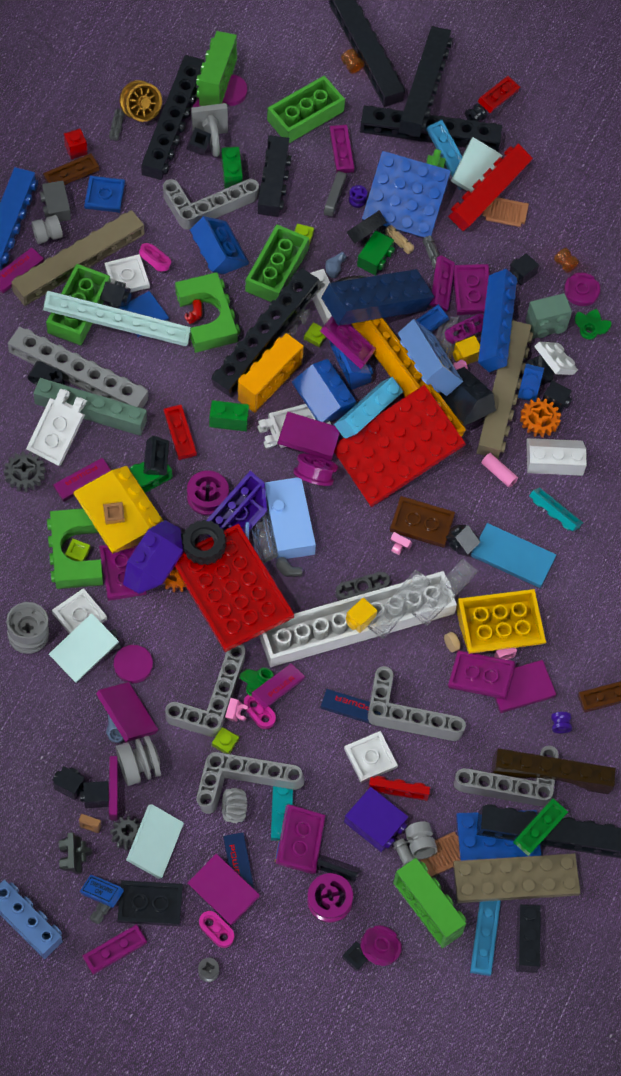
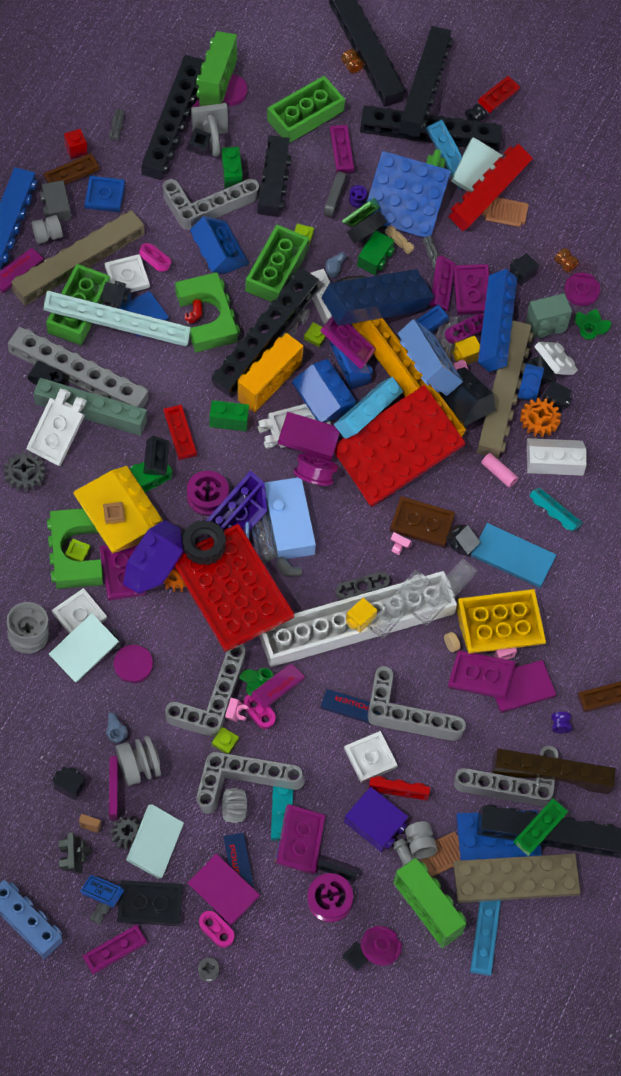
(67, 486): magenta tile -> none
(95, 794): black brick -> none
(127, 712): magenta tile -> none
(140, 100): pearl gold wheel -> none
(361, 213): none -> bright green slope
(528, 938): black brick -> none

